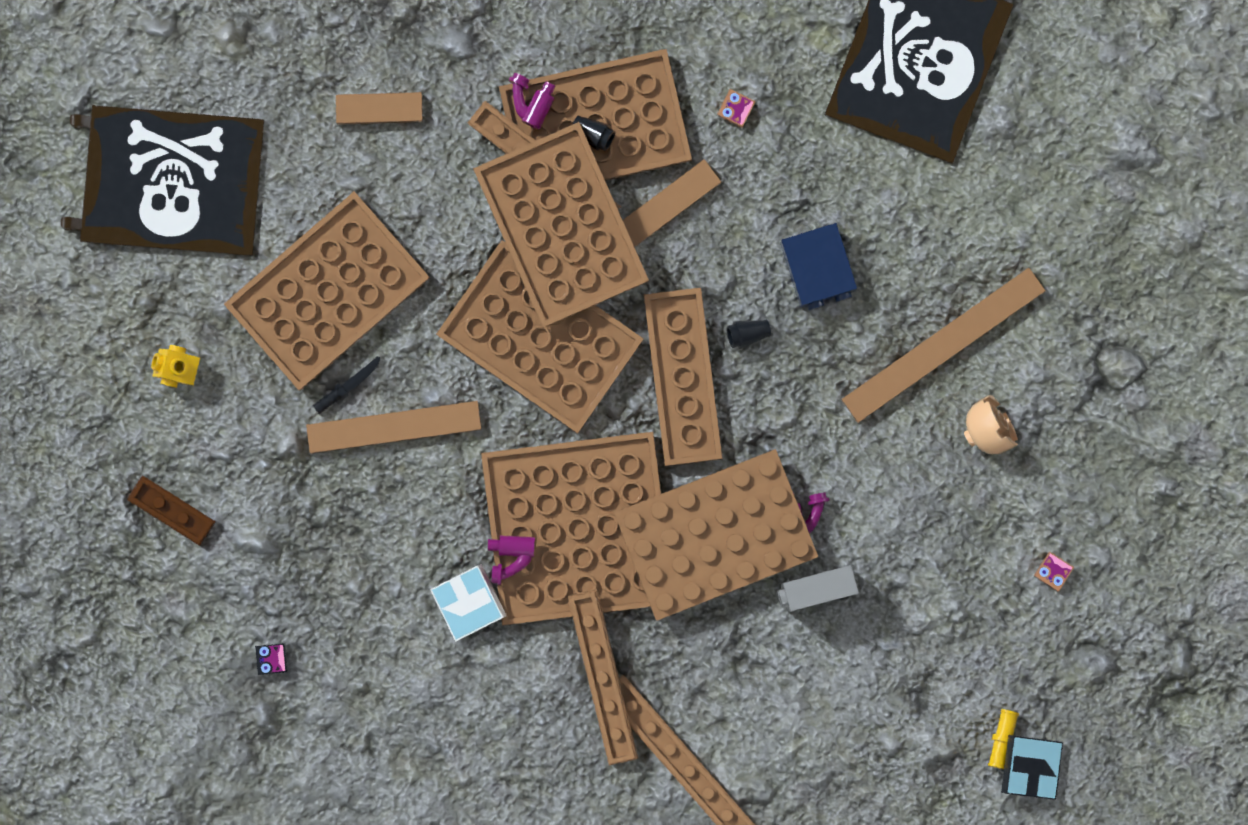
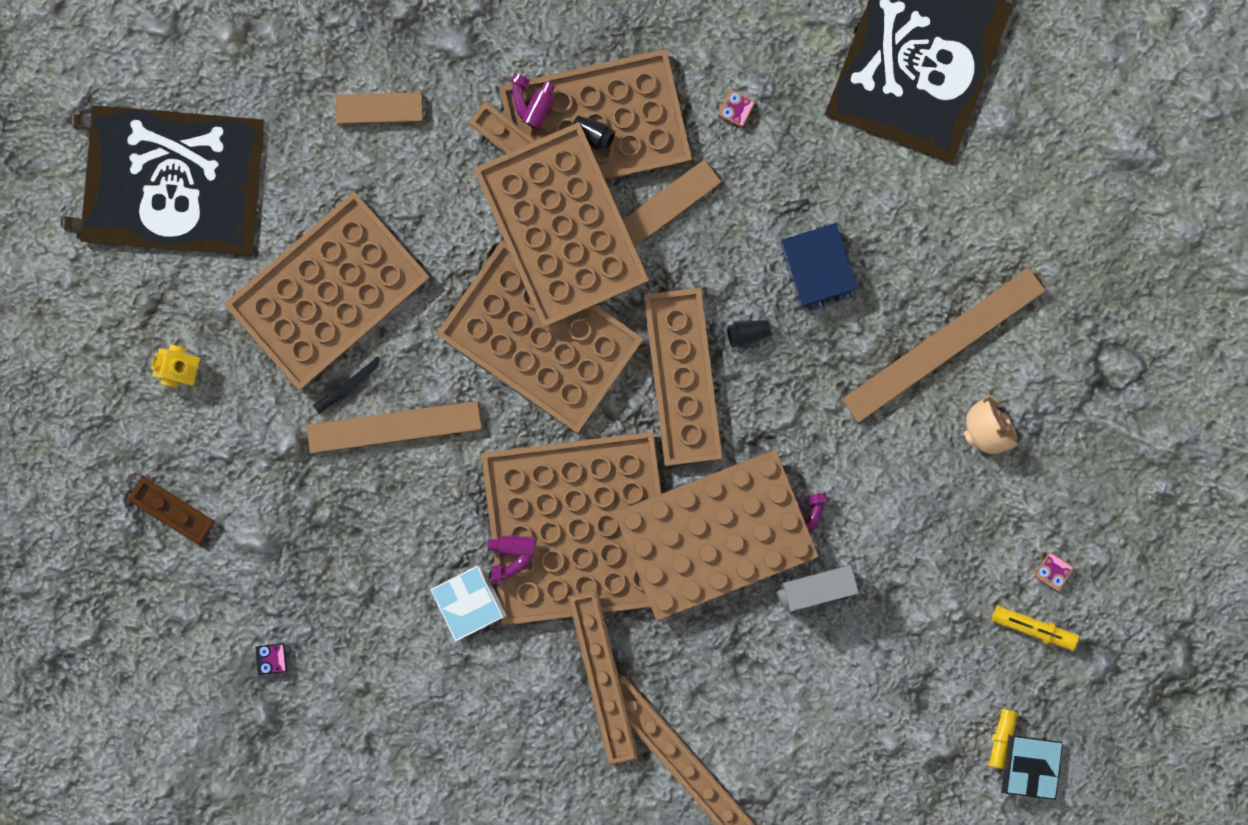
(1068, 640): none -> yellow pin

